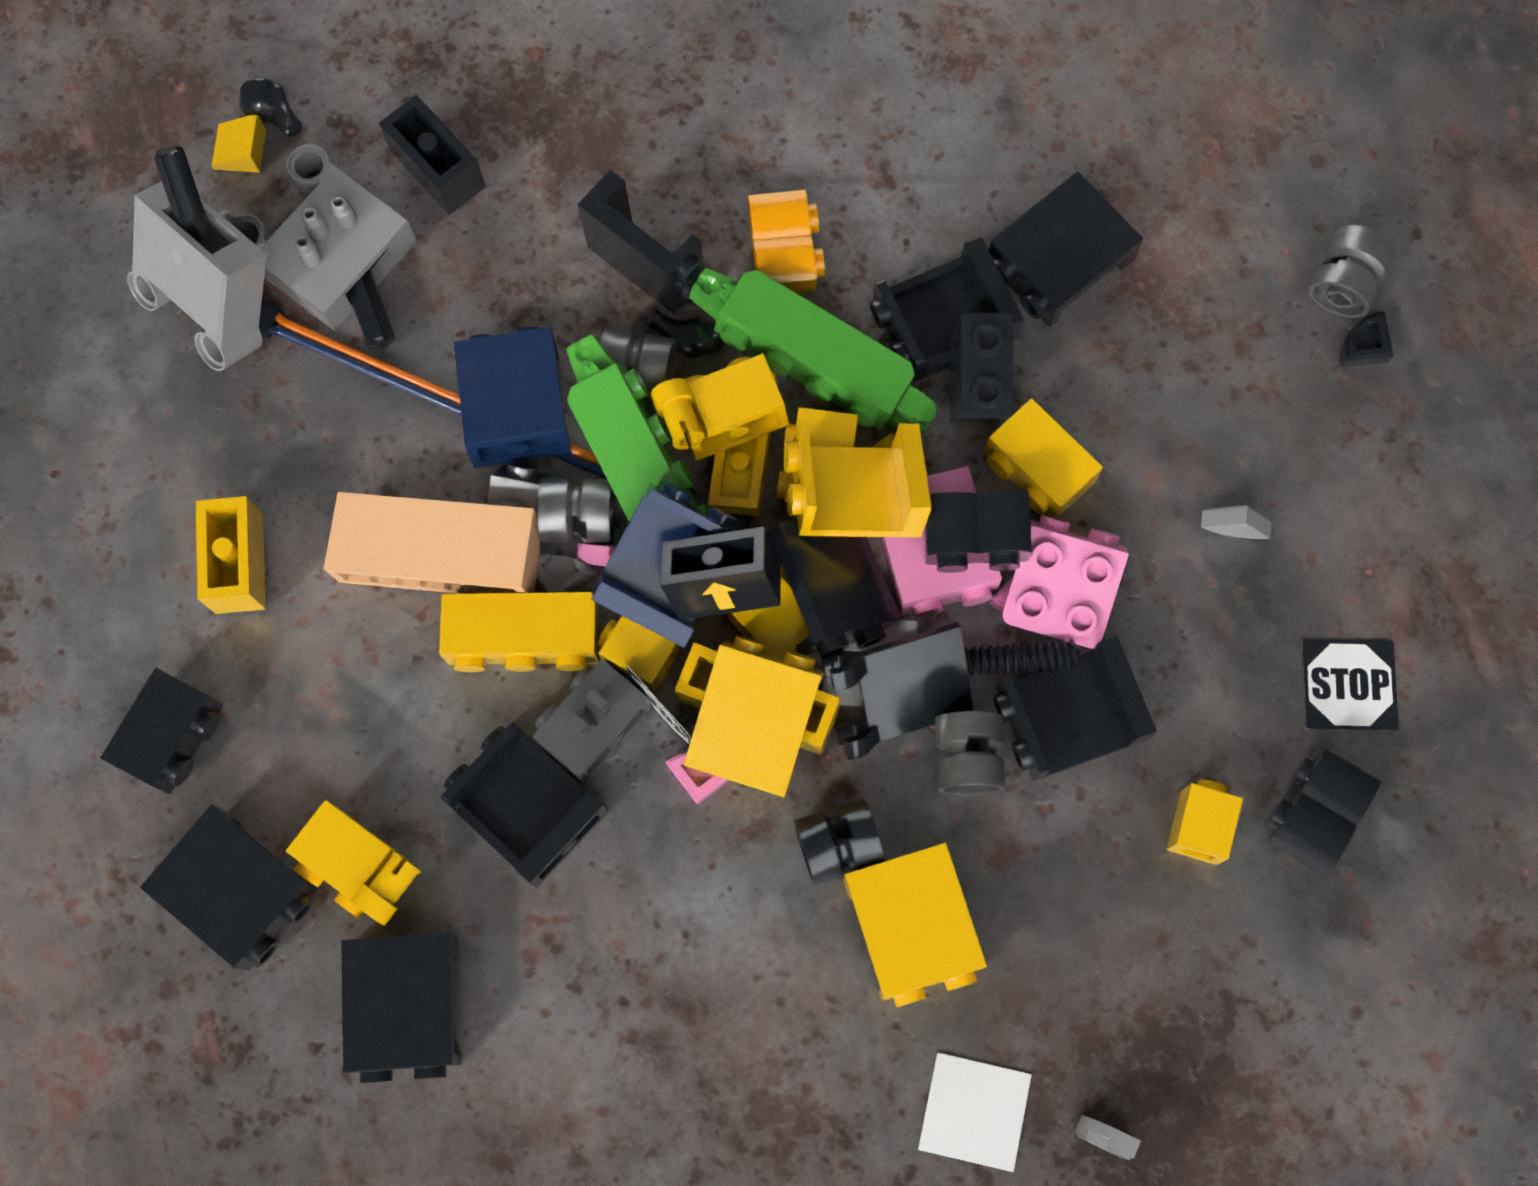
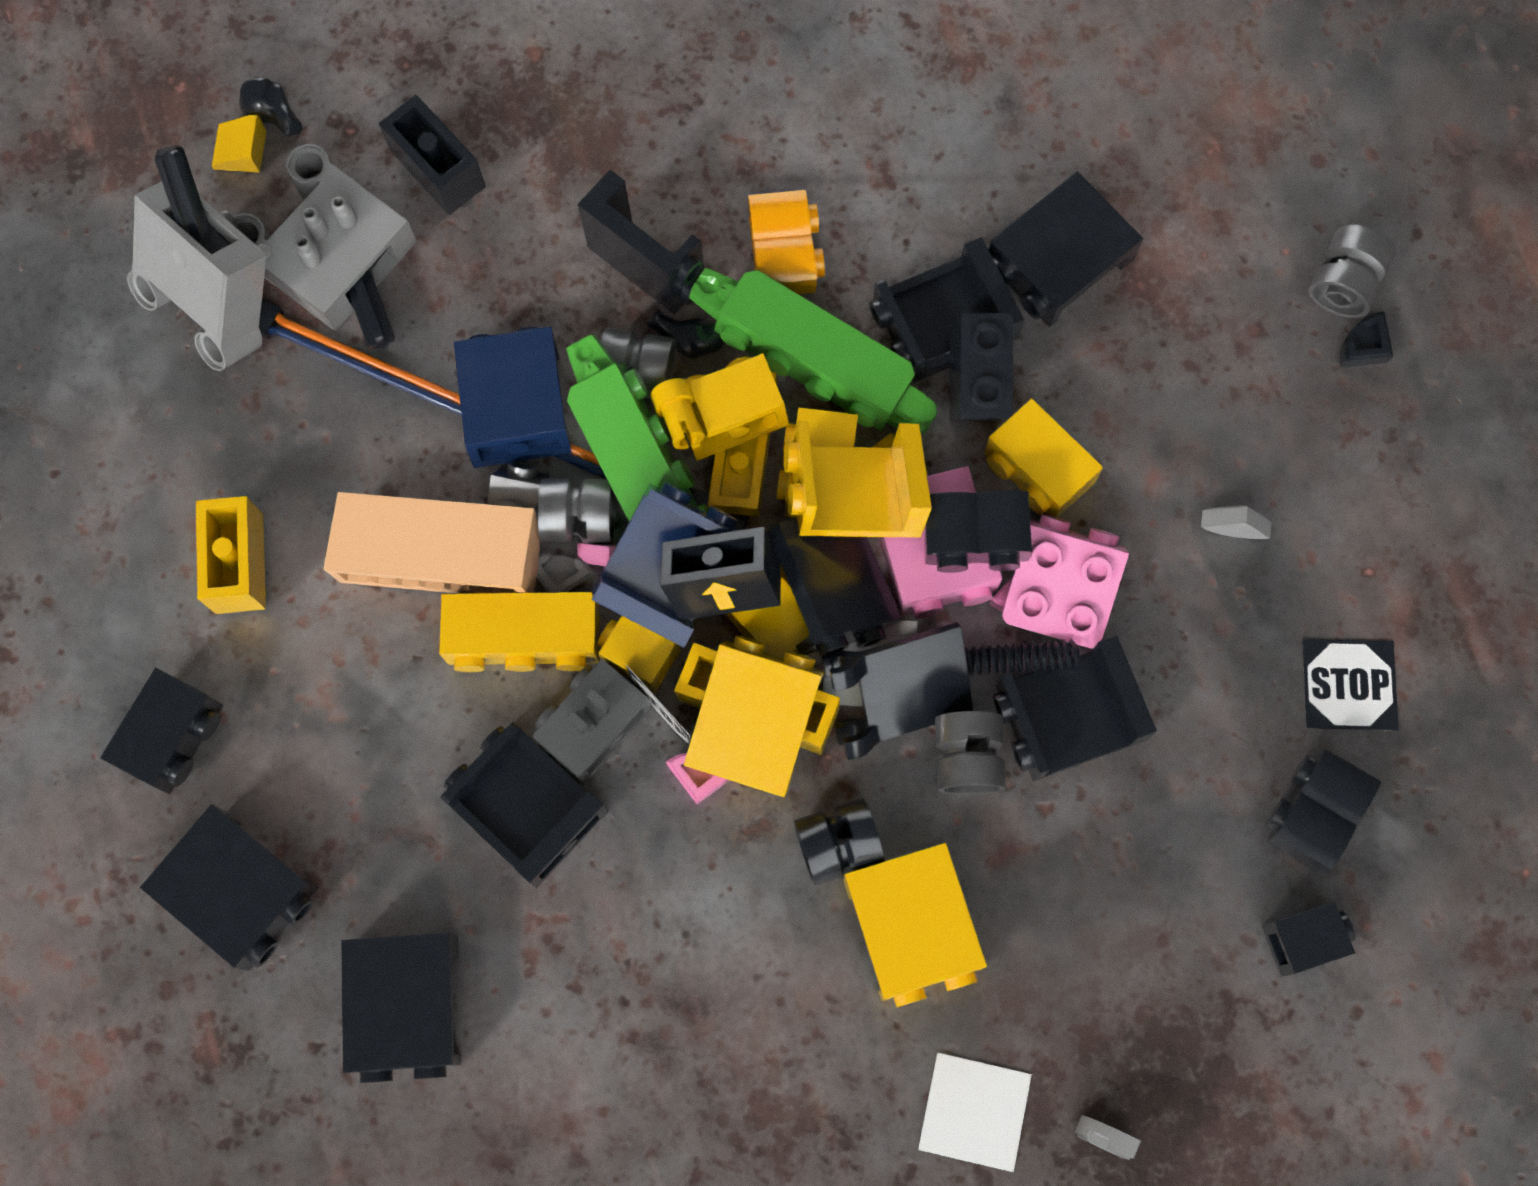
(353, 862): yellow hinge -> none
(1205, 822): yellow brick -> none
(1310, 938): none -> black brick

